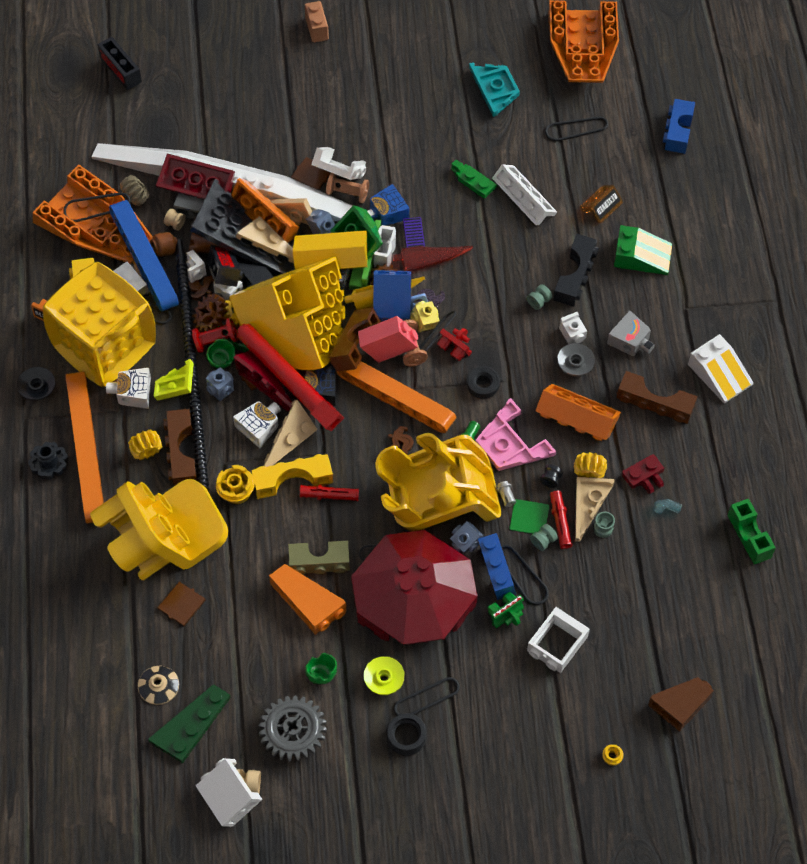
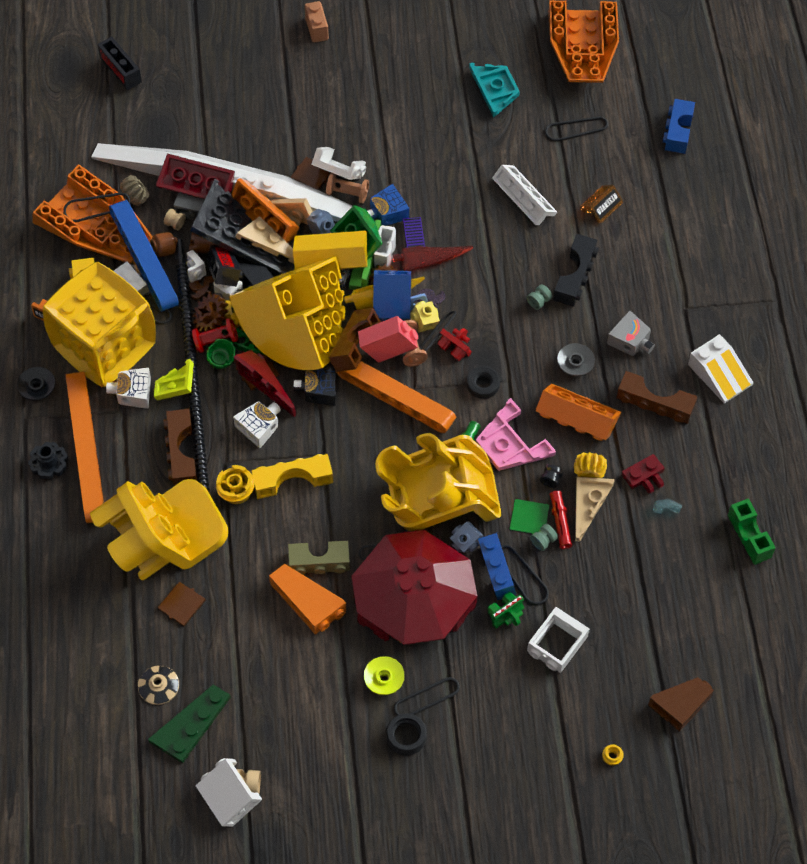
(145, 444): yellow gear -> none
(219, 383): sand blue brick -> none
(290, 378): red brick -> none
(295, 430): tan wing -> none
(296, 745): dark grey gear -> none
(321, 669): green hair -> none
(329, 493): red pin -> none
(405, 439): reddish brown piece -> none
(473, 179): green hinge -> none
(506, 493): light grey pin -> none
(573, 328): white brick -> none
(605, 520): sand green wheel -> none
(642, 251): green slope -> none

